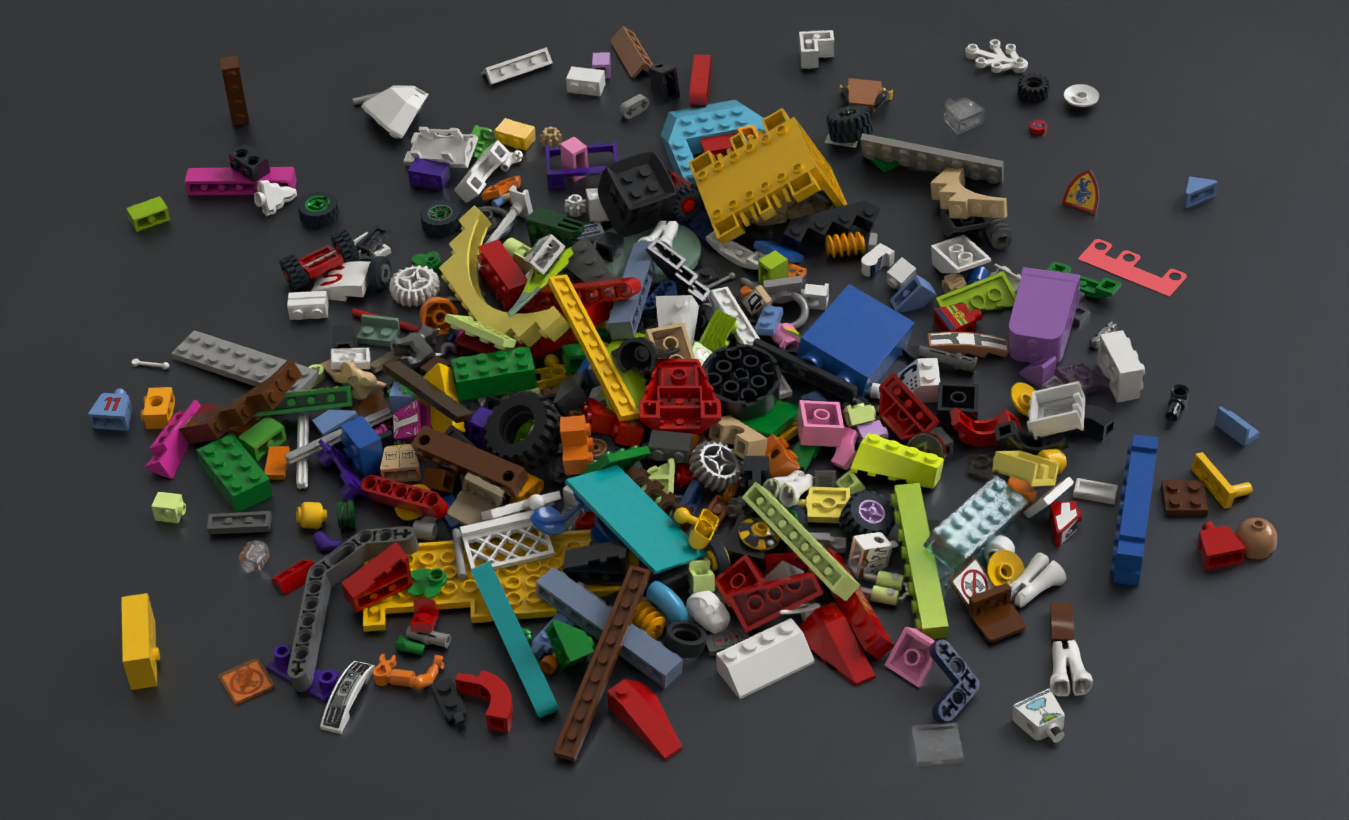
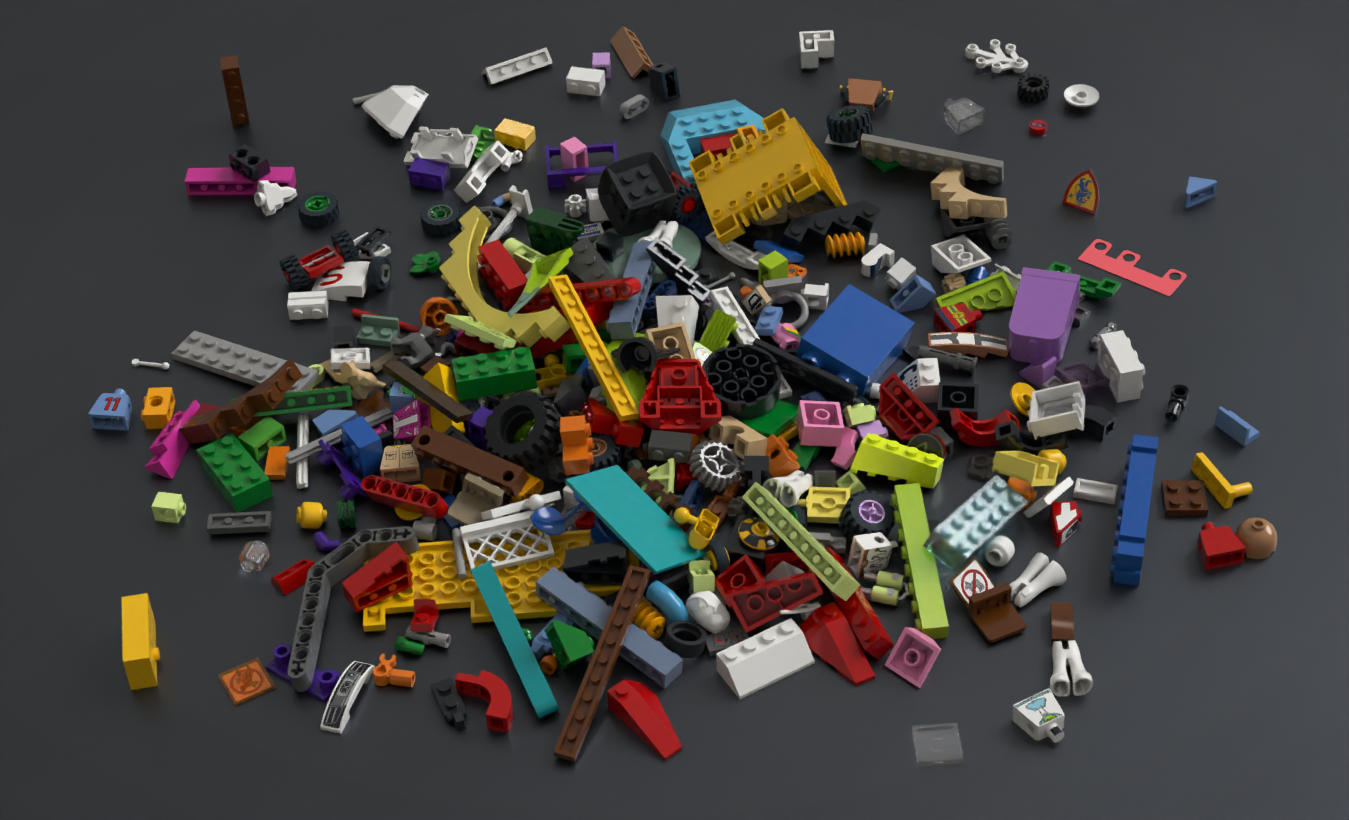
(148, 214): lime brick -> none
(414, 285): white gear -> none
(427, 582): green plate -> none
(428, 678): orange arm -> none
(501, 187): orange tile -> none
(543, 255): white torso -> none
(551, 137): tan gear -> none
(622, 458): green plate -> none
(700, 80): red beam -> none
(959, 685): dark blue beam -> none
(1006, 561): yellow dish -> none

